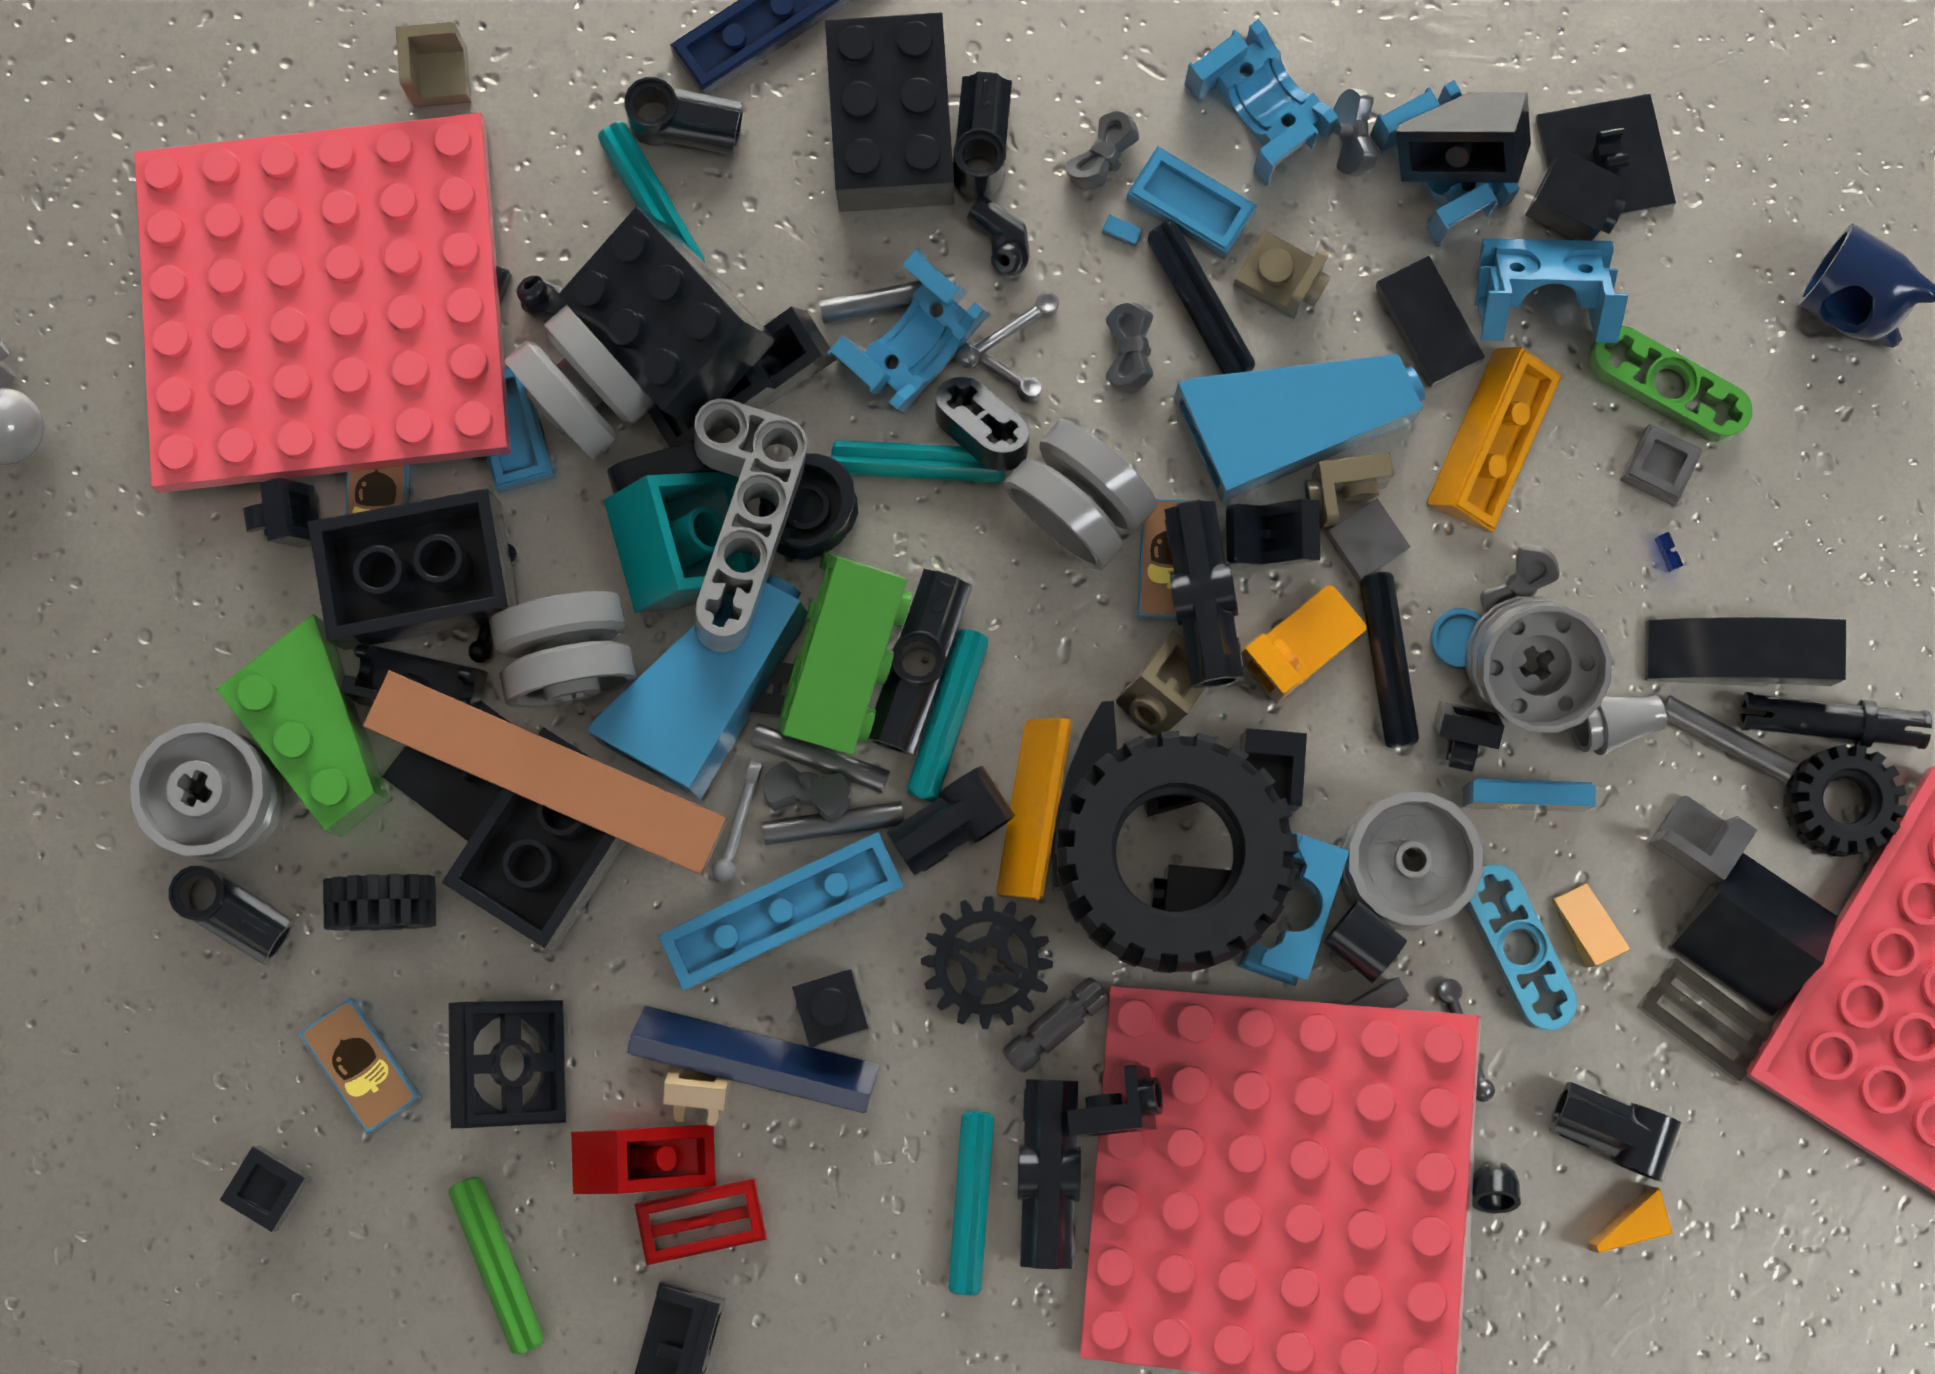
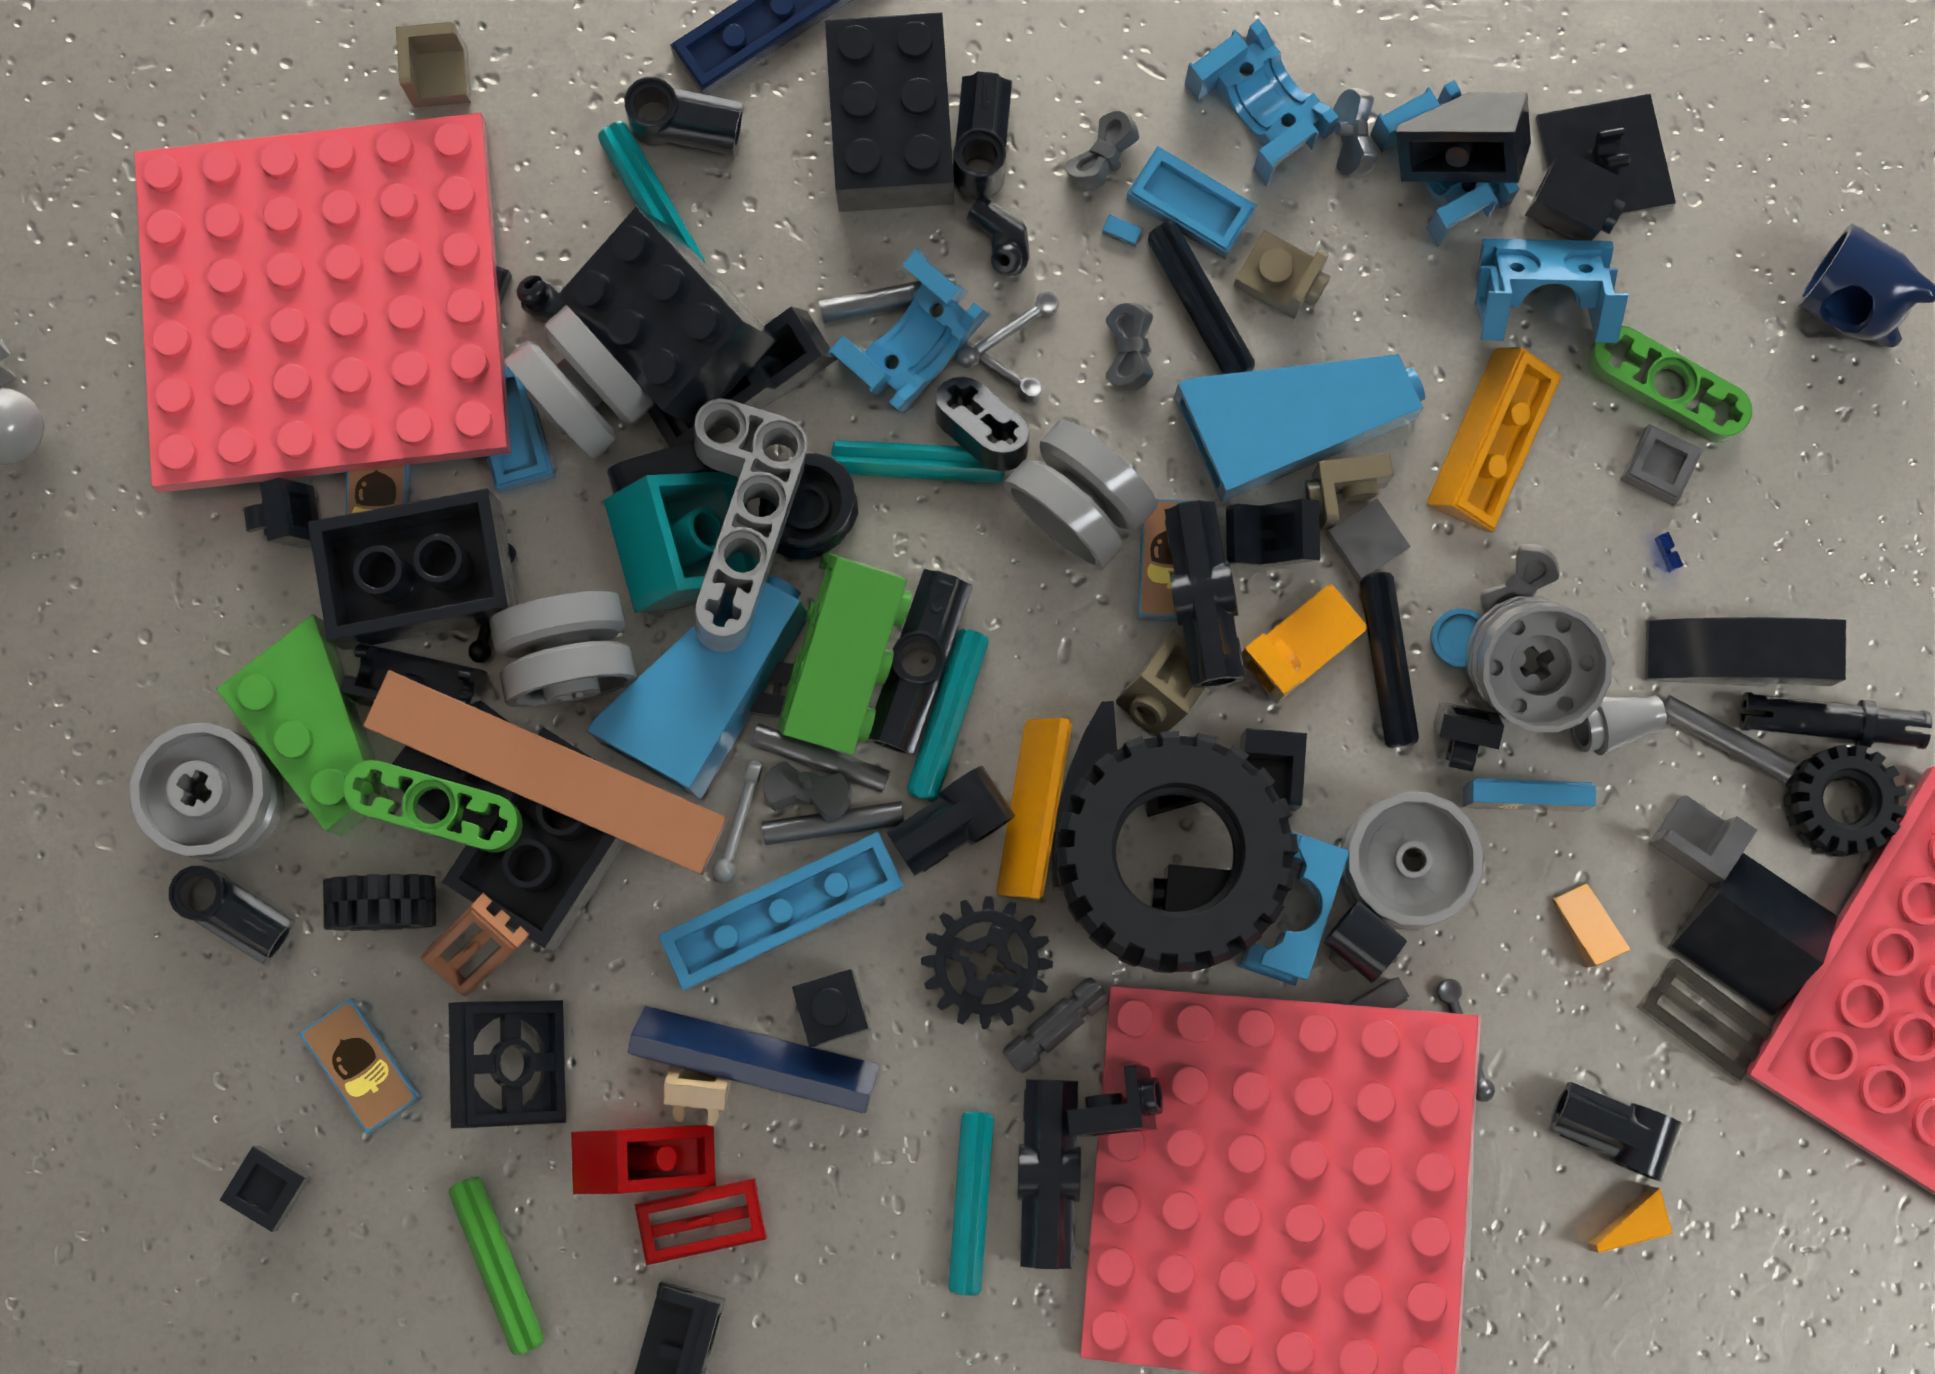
(395, 777): none -> bright green beam
(491, 927): none -> nougat tile
(1429, 321): black tile -> none
(1496, 1189): black hinge -> none
(1527, 994): medium azure beam -> none

